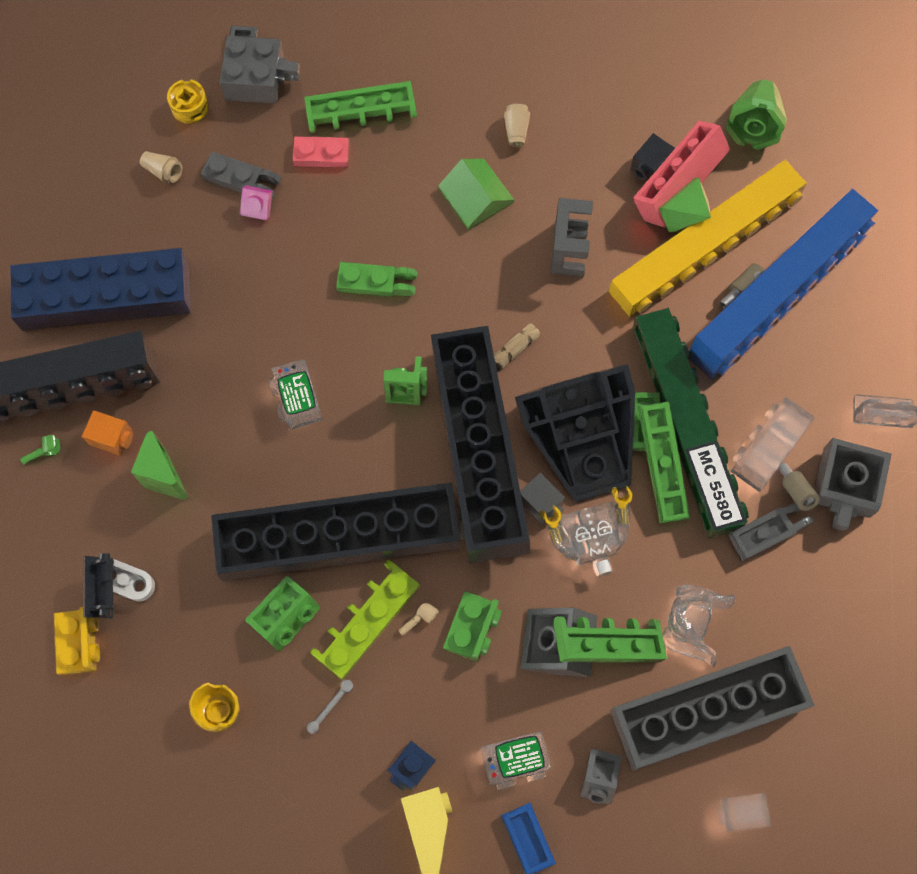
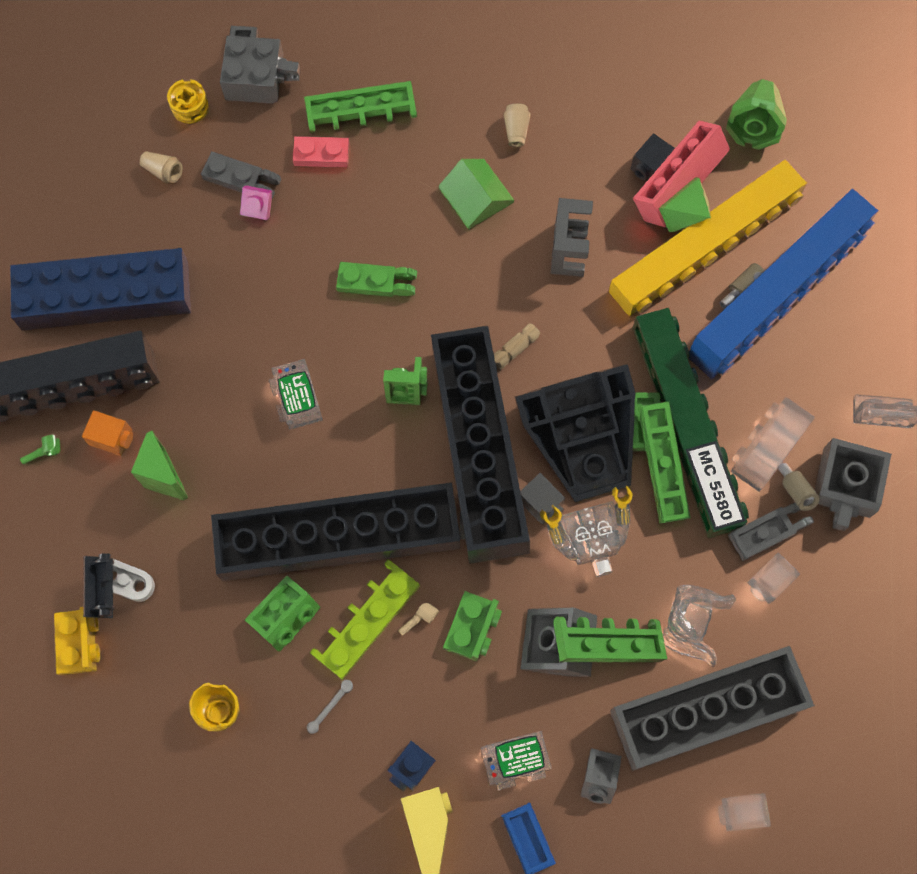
(772, 579): none -> clear brick

